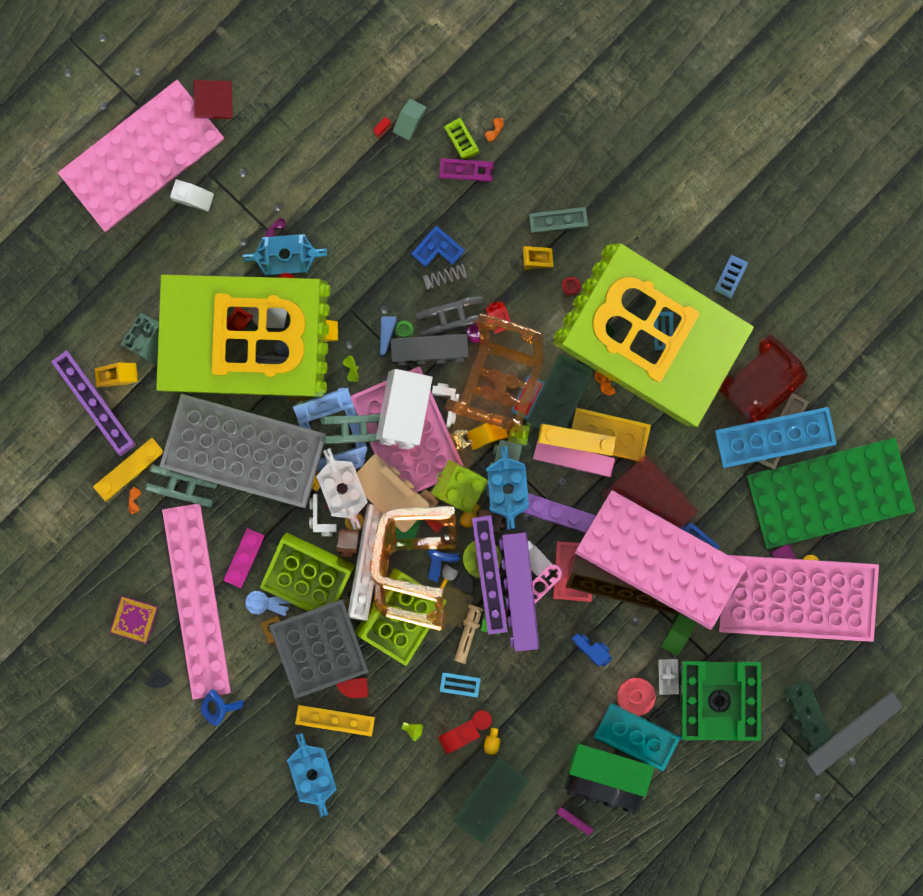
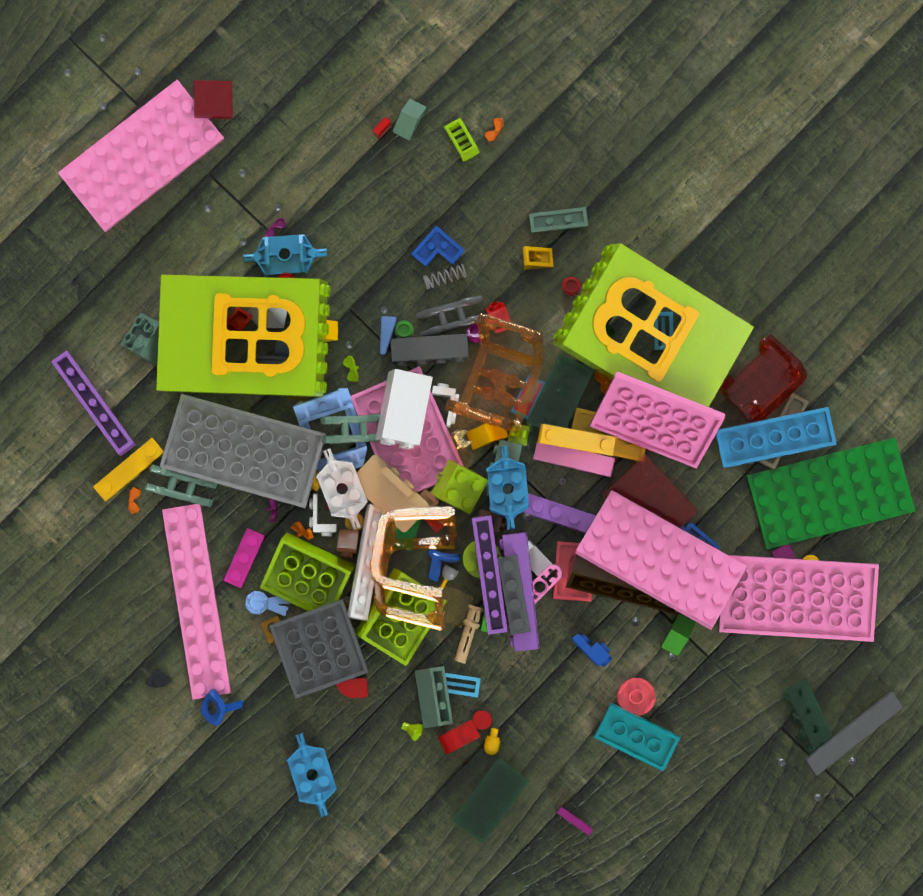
(116, 374): yellow slope -> none
(134, 619): tile -> none
(191, 195): white slope -> none
(273, 508): none -> magenta piece
(298, 527): none -> orange piece
(335, 720): yellow plate -> none
(433, 697): none -> sand green brick
(465, 170): magenta plate -> none
(465, 582): black tile -> none
(466, 519): yellow cylinder -> none
(514, 594): none -> dark grey plate
(608, 778): green piece -> none
(657, 420): none -> bright pink plate
(668, 676): white hips -> none
(733, 259): medium blue slope -> none
(738, 686): green piece -> none

